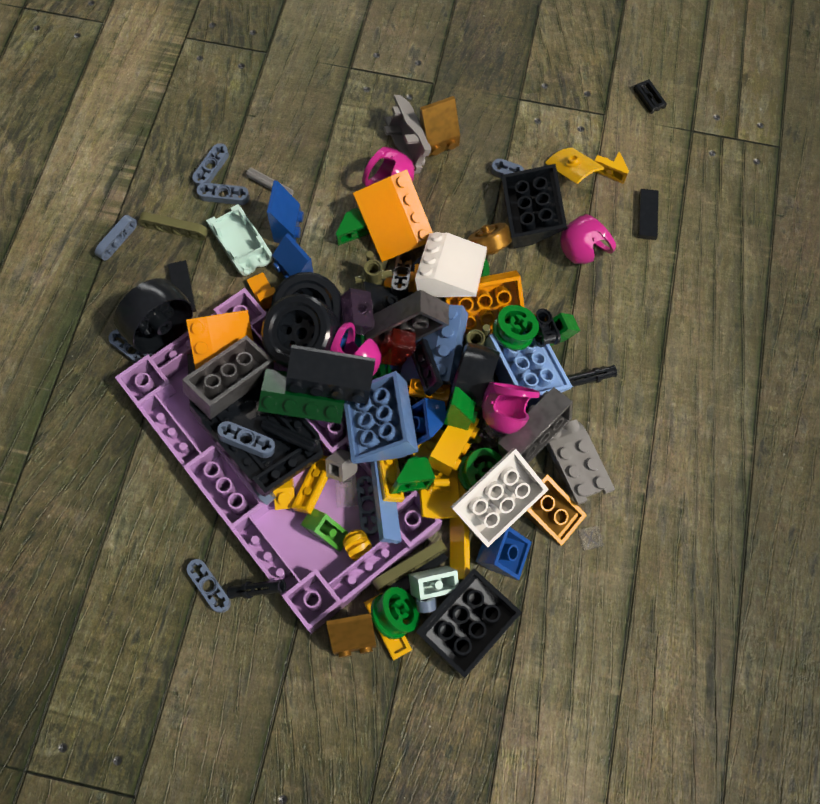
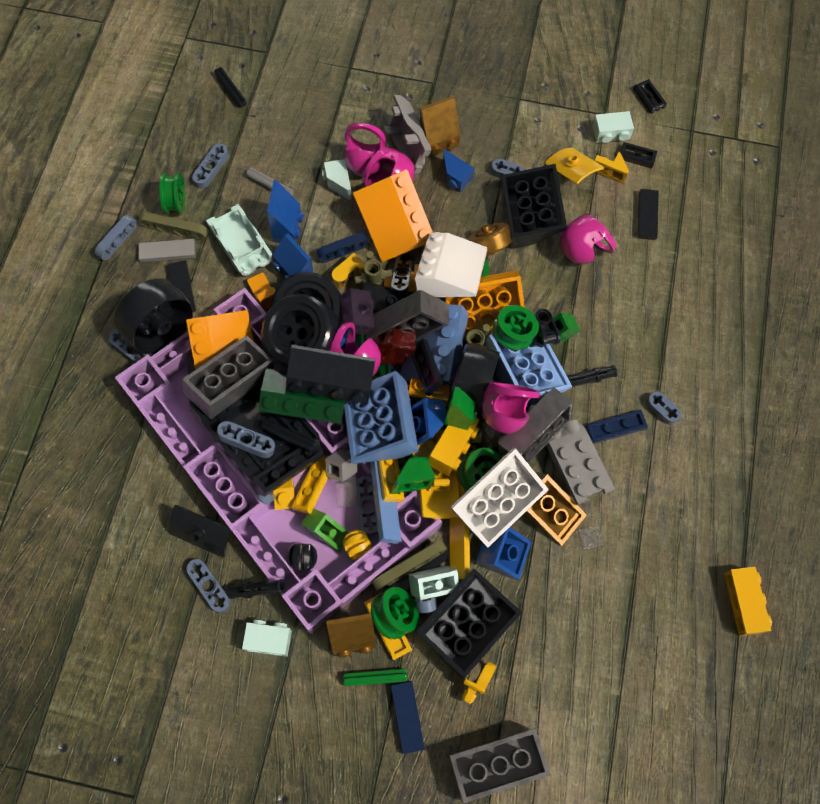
(167, 250): none -> light grey tile
(172, 193): none -> green wheel
(199, 530): none -> black shield
(217, 188): sand blue beam -> none
(230, 87): none -> black axle
(266, 638): none -> light aqua brick
(301, 556): none -> black piece
(337, 177): none -> light aqua slope
(342, 247): none -> dark blue beam
(347, 270): none -> yellow leg
(351, 227): green slope -> none
(359, 154): none -> dark pink piece
(375, 677): none -> green axle
(407, 717): none -> dark blue tile
(456, 171): none -> blue slope
(481, 684): none -> yellow piece
(499, 765): none -> flat silver brick
(612, 127): none -> light aqua brick
(616, 427): none -> dark blue tile
(637, 157): none -> black tile
(663, 408): none -> sand blue beam
(748, 601): none -> yellow brick

